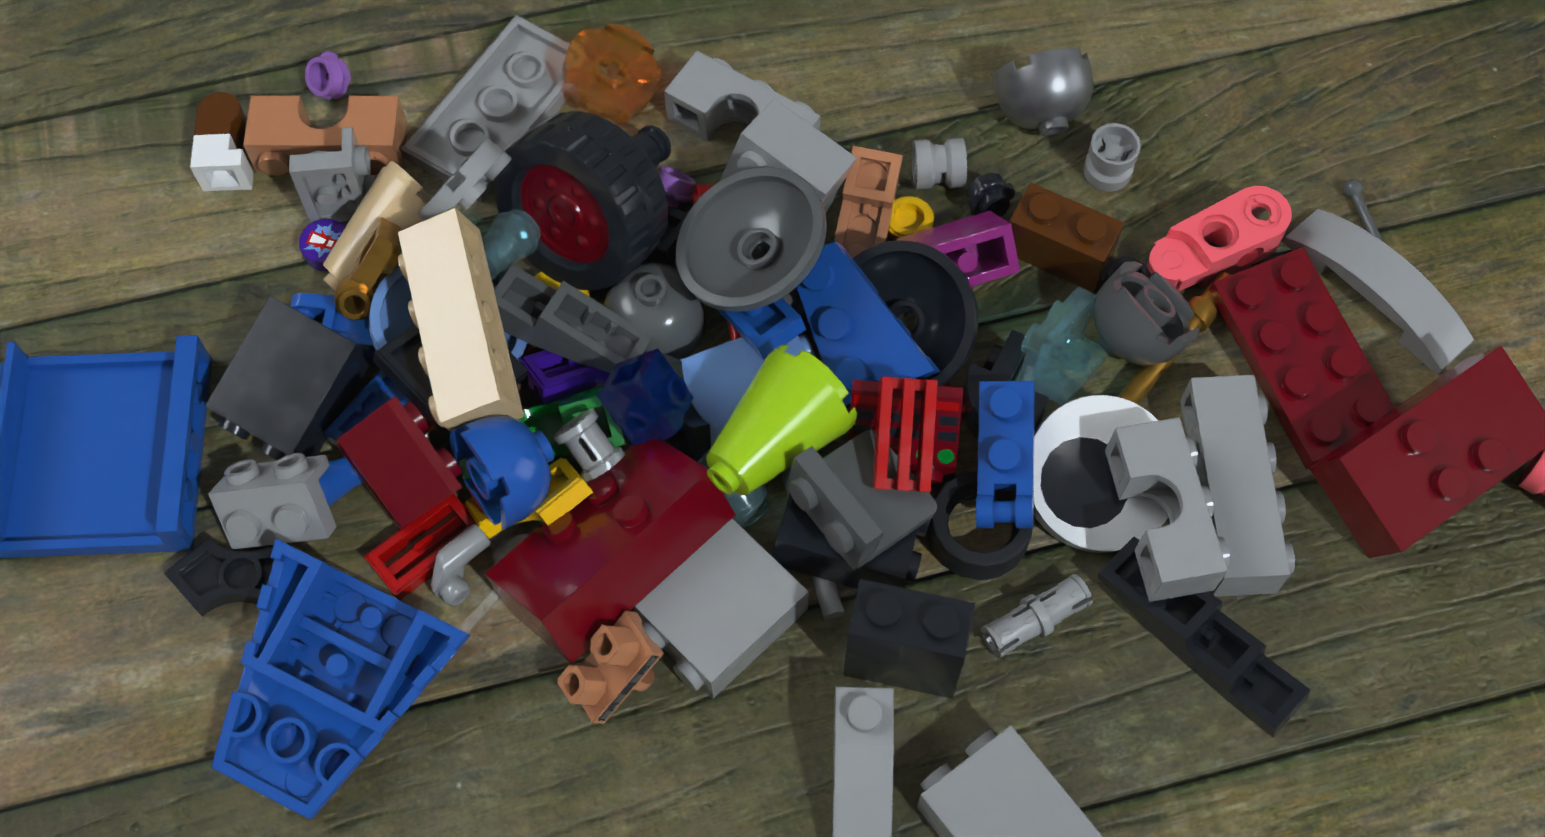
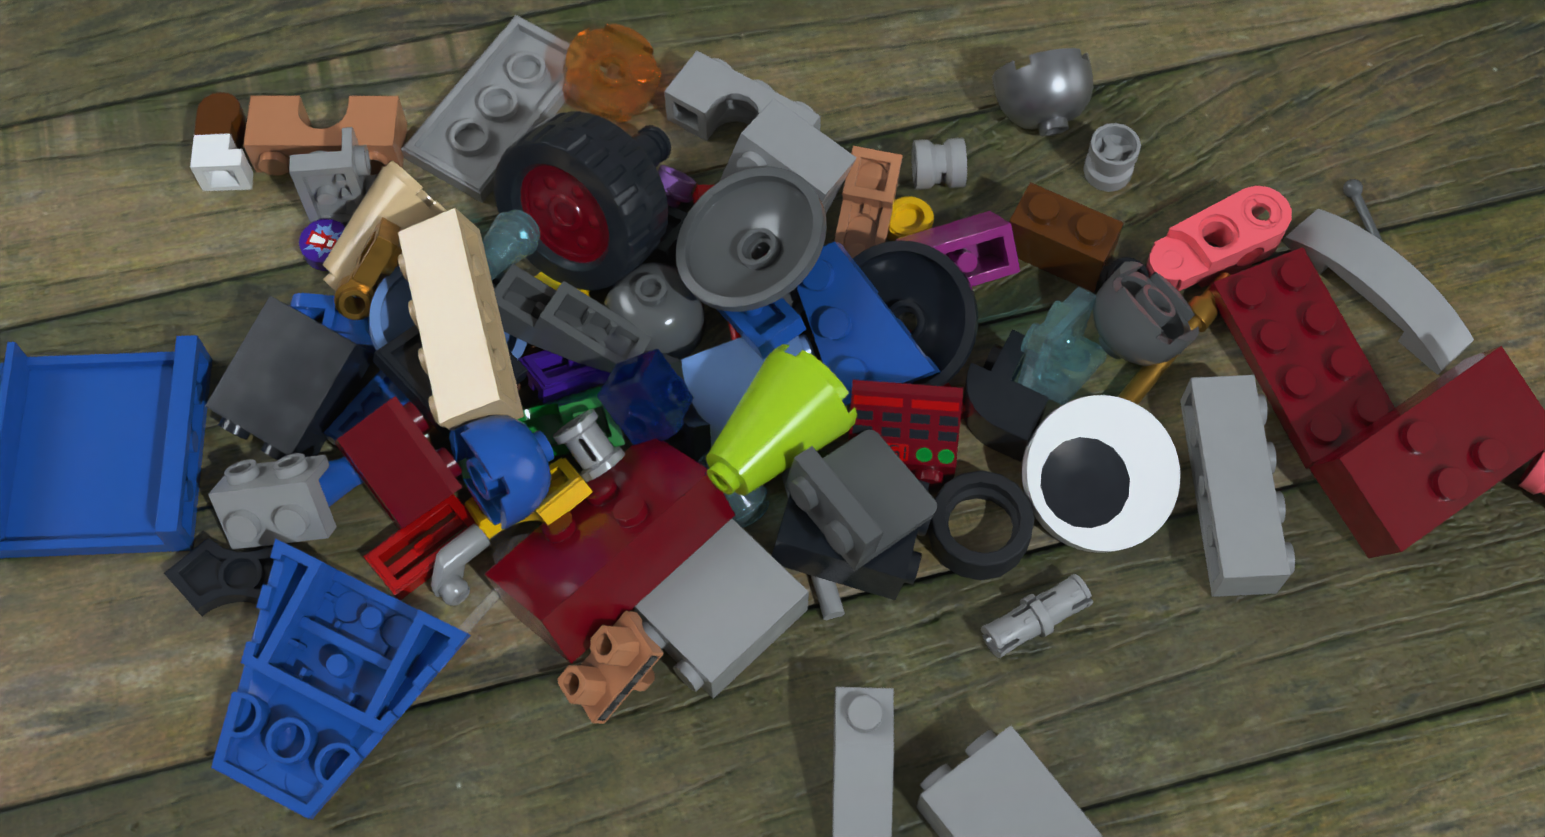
(327, 76): medium lavender plate -> none
(467, 182): light grey plate -> none
(908, 638): black brick -> none
(926, 434): red tile -> none
(990, 194): black plate -> none
(1006, 452): blue plate -> none
(1160, 464): light grey arch -> none
(1210, 645): black slope -> none

